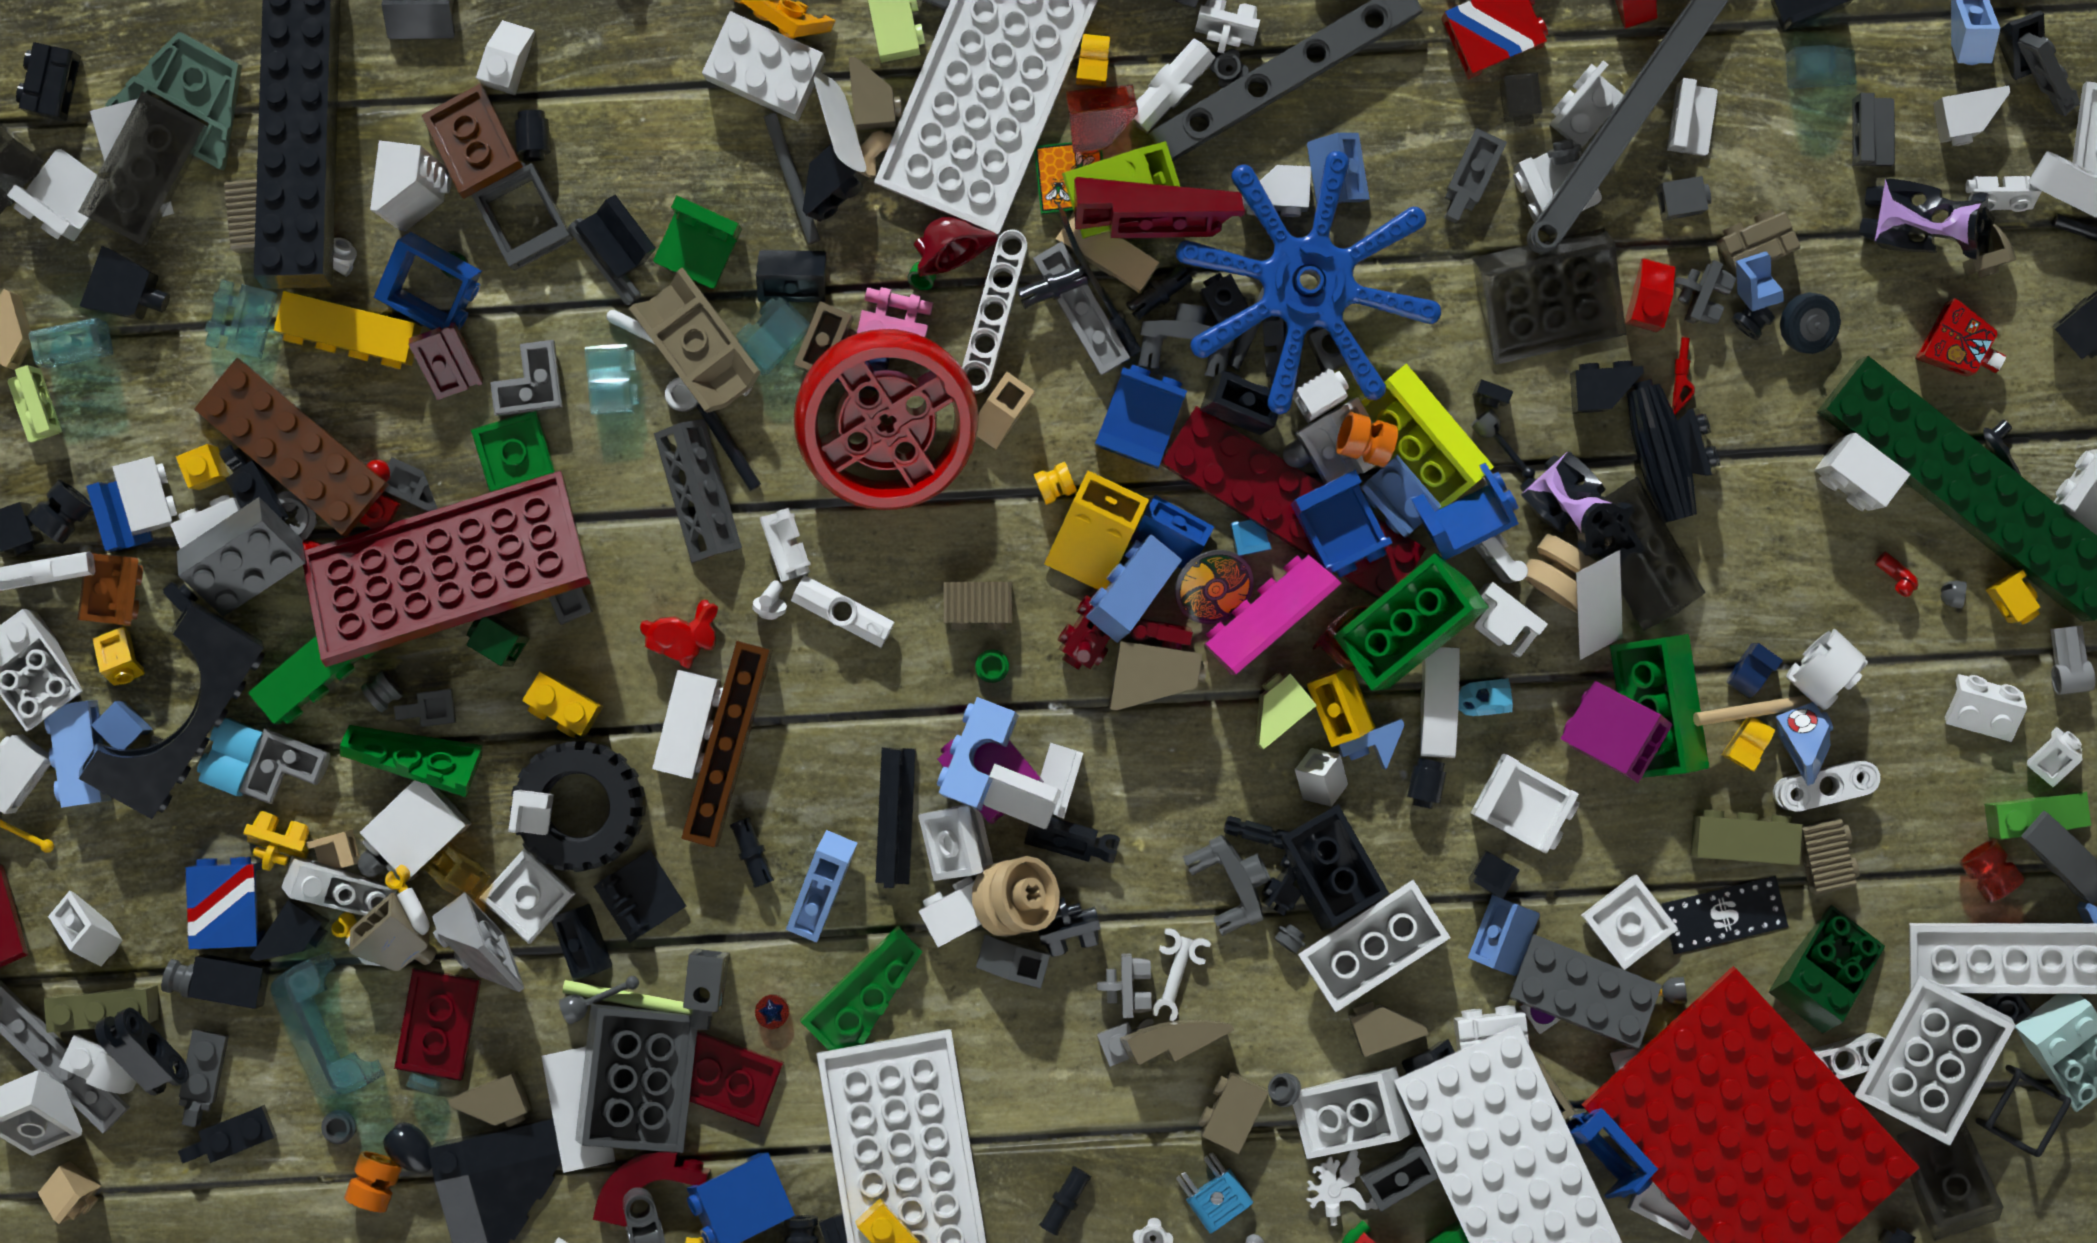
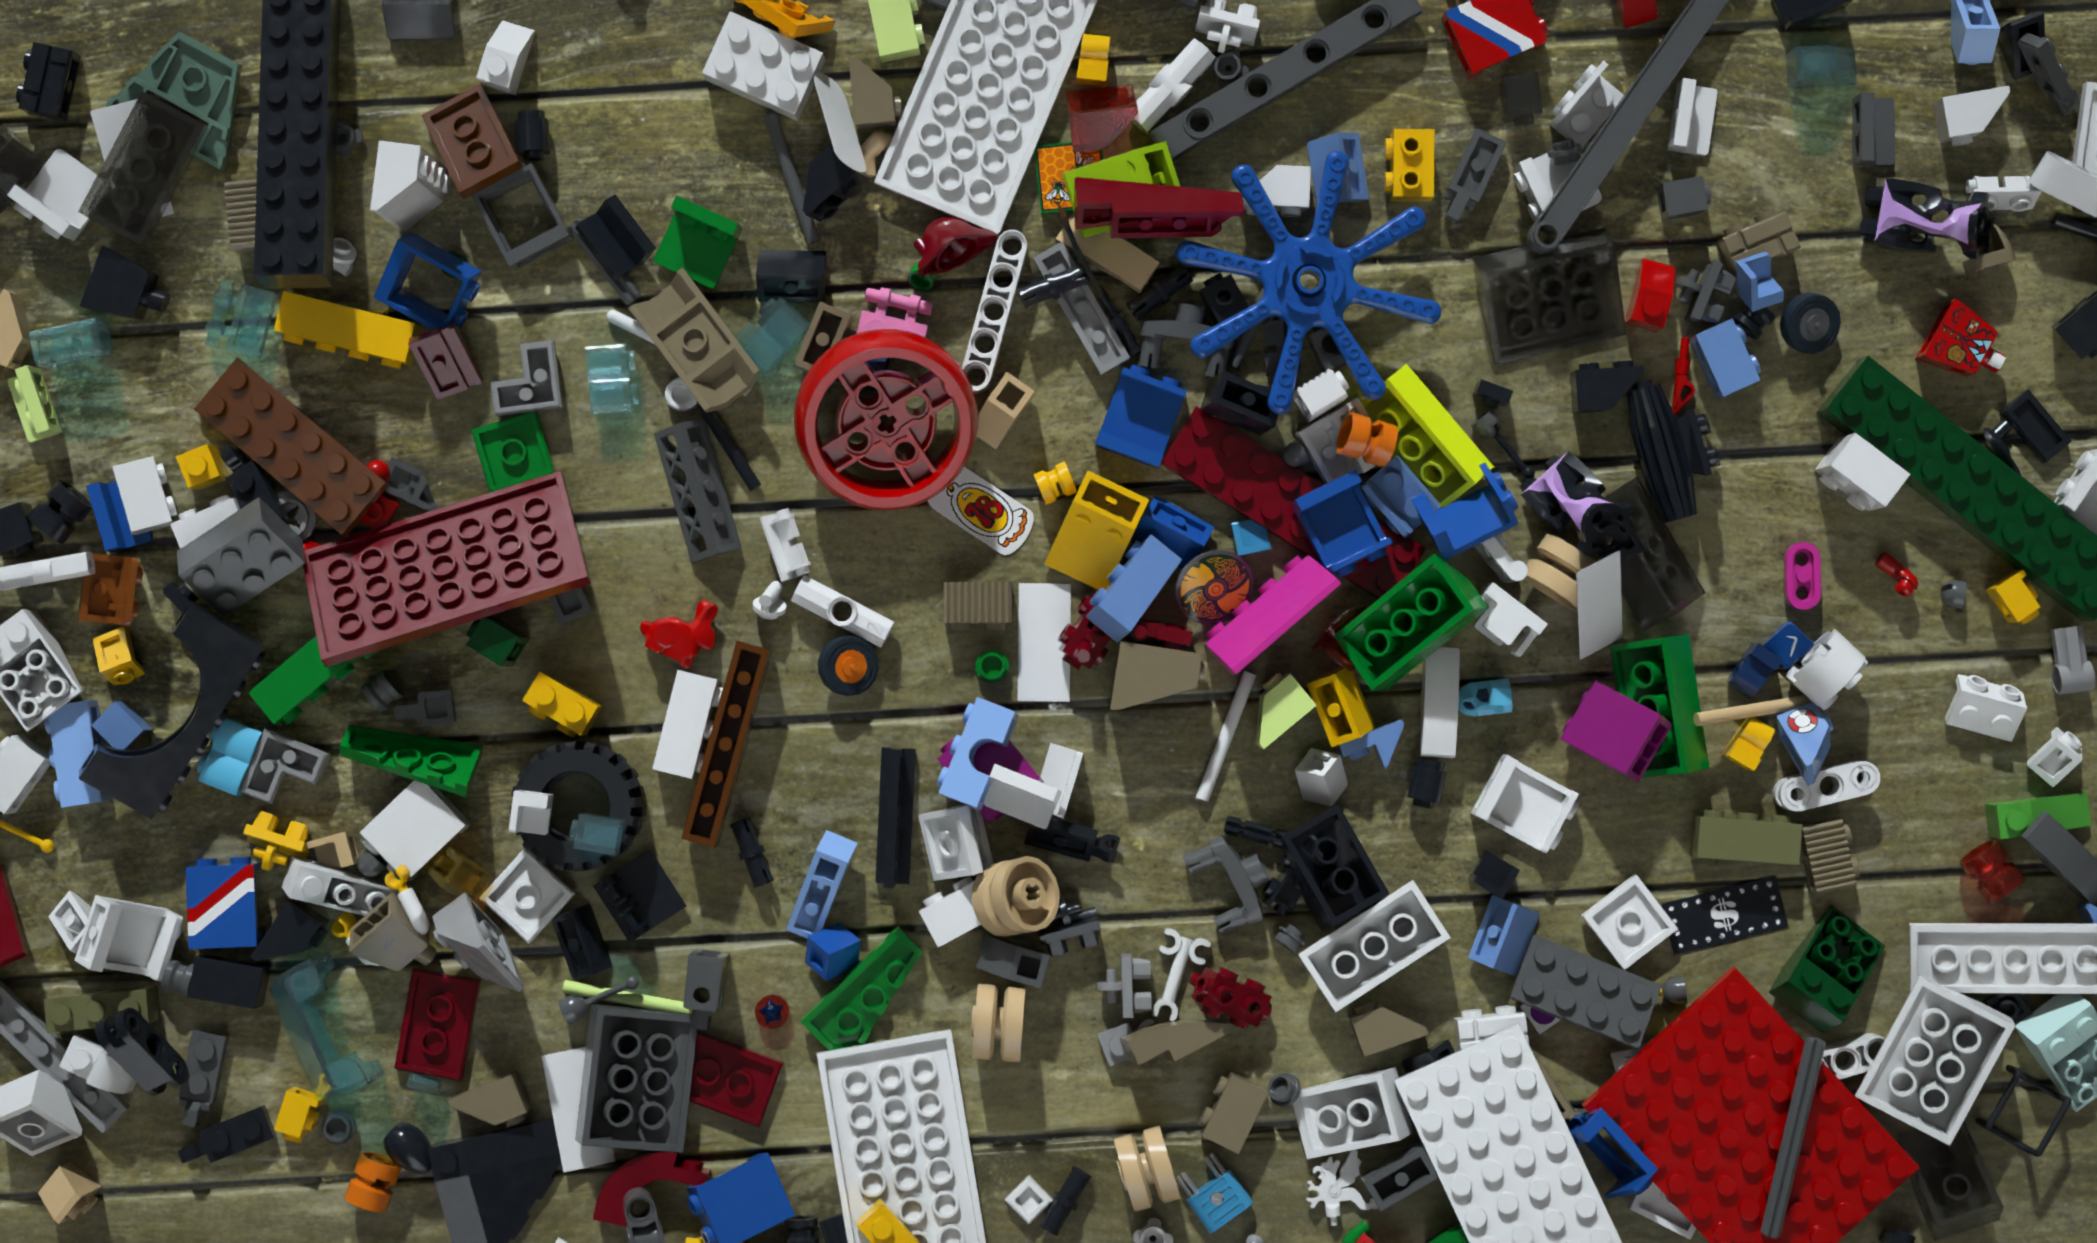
(128, 937): none -> white panel
(298, 1114): none -> yellow brick
(352, 137): none -> dark grey plate
(597, 833): none -> clear light blue brick
(832, 951): none -> blue panel
(848, 665): none -> black wheel
(984, 512): none -> sticker
(997, 1022): none -> tan wheel
(1028, 1199): none -> white tile
(1041, 618): none -> white sticker
(1146, 1168): none -> tan wheel
(1224, 994): none -> dark red brick
(1225, 736): none -> white bar
(1410, 165): none -> yellow brick
(1725, 358): none -> medium blue brick
(1788, 644): none -> blue slope
(1793, 1137): none -> dark grey axle
(1805, 576): none -> dark pink plate
(2035, 426): none -> black tile

